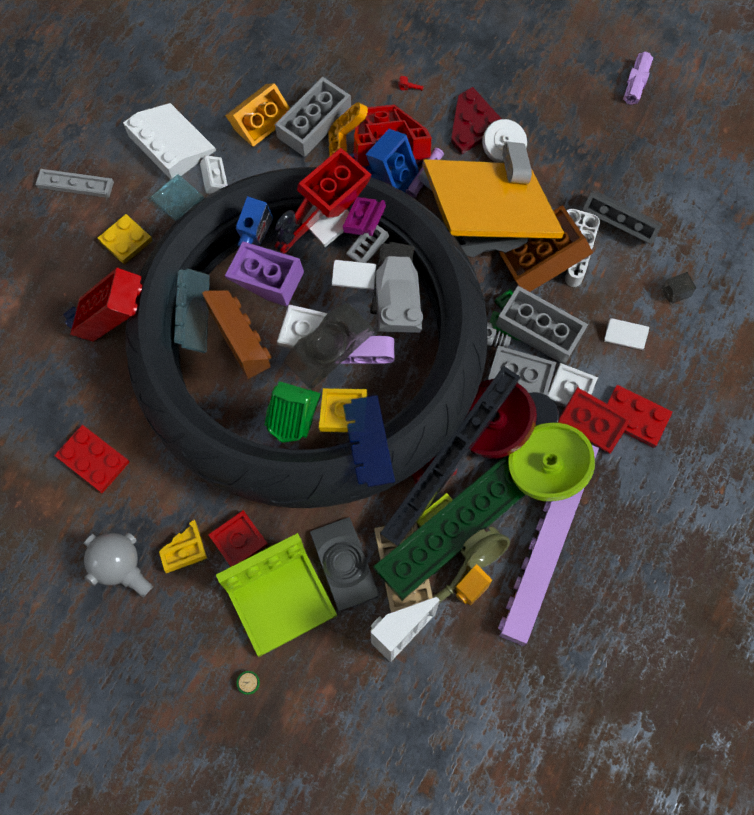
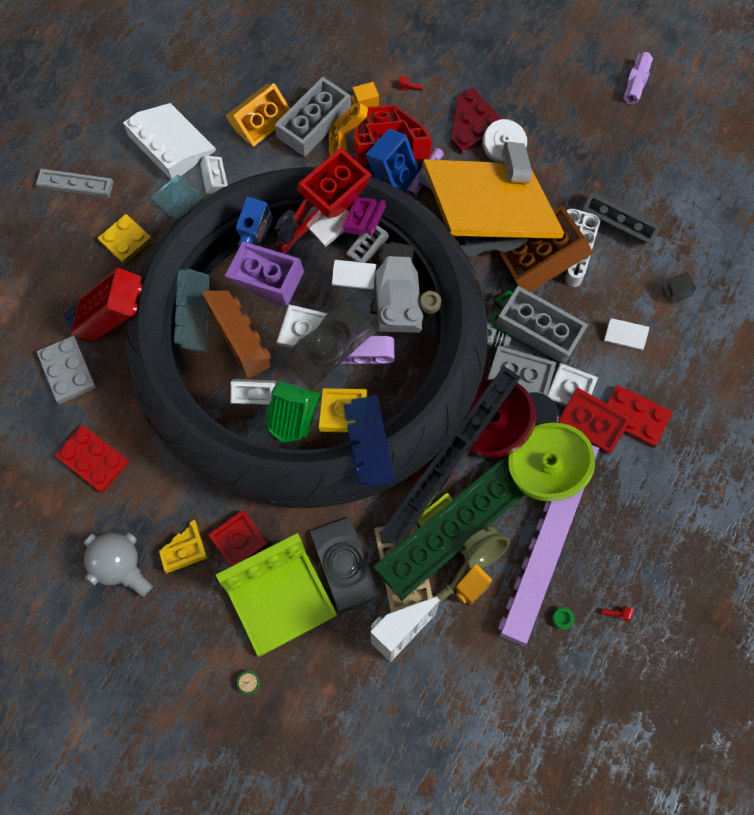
(66, 369): none -> light grey plate
(251, 391): none -> white slope
(366, 95): none -> light orange brick
(430, 302): none -> dark tan tile
(563, 618): none -> green tile
(625, 614): none -> red hand

